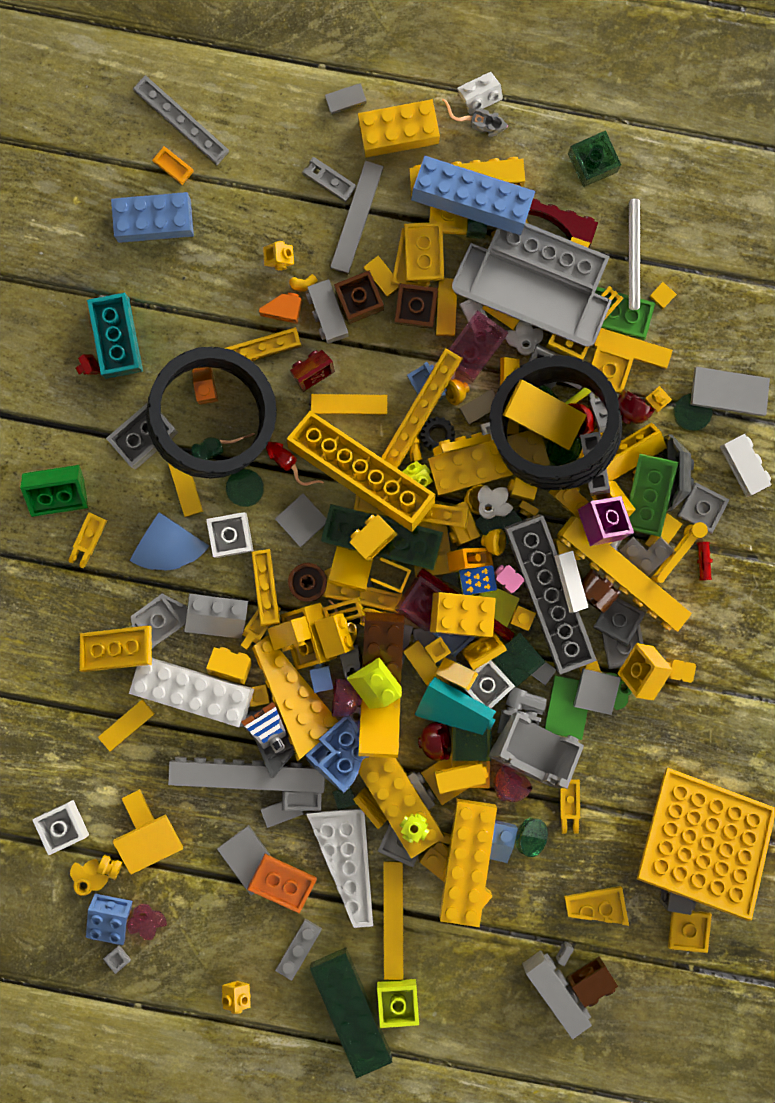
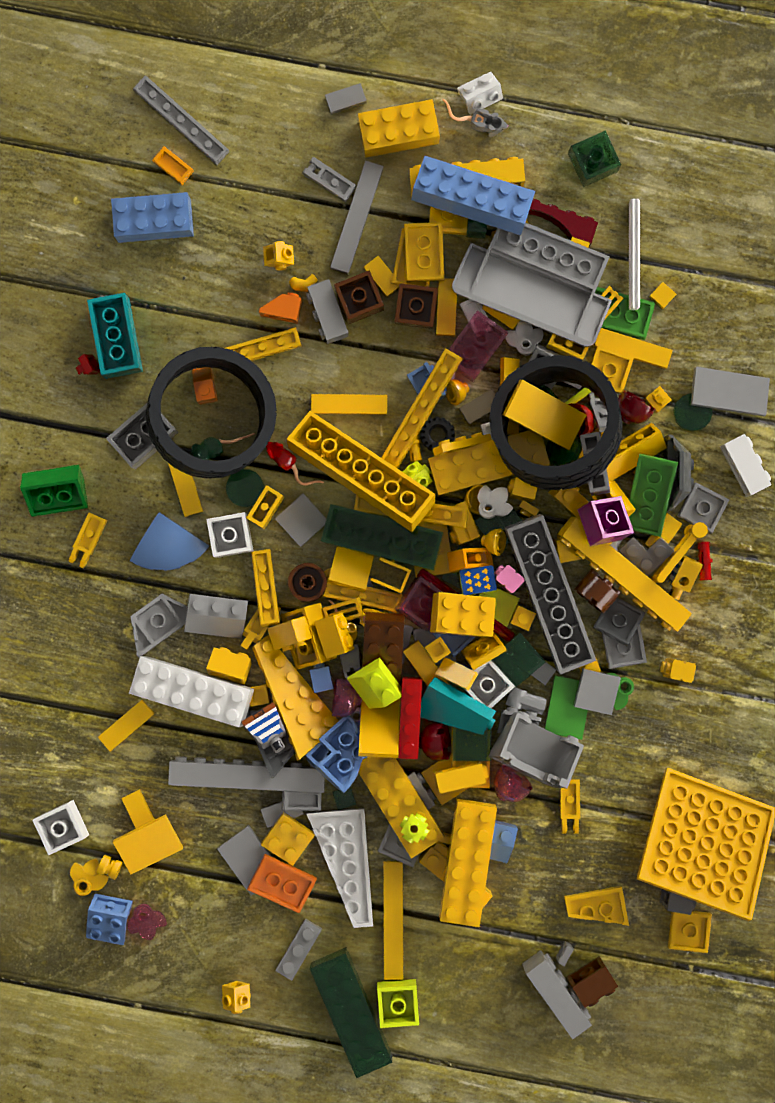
(115, 649): yellow tile -> none
(117, 959): light grey tile -> none
(265, 507): none -> yellow brick
(288, 838): none -> yellow plate
(312, 370): dark red slope -> none
(370, 807): yellow tile -> none
(372, 537): yellow brick -> none
(410, 718): none -> red arch
(532, 837): clear green tile -> none
(571, 581): white tile -> none
(645, 671): yellow brick -> none
(689, 570): none -> yellow torso

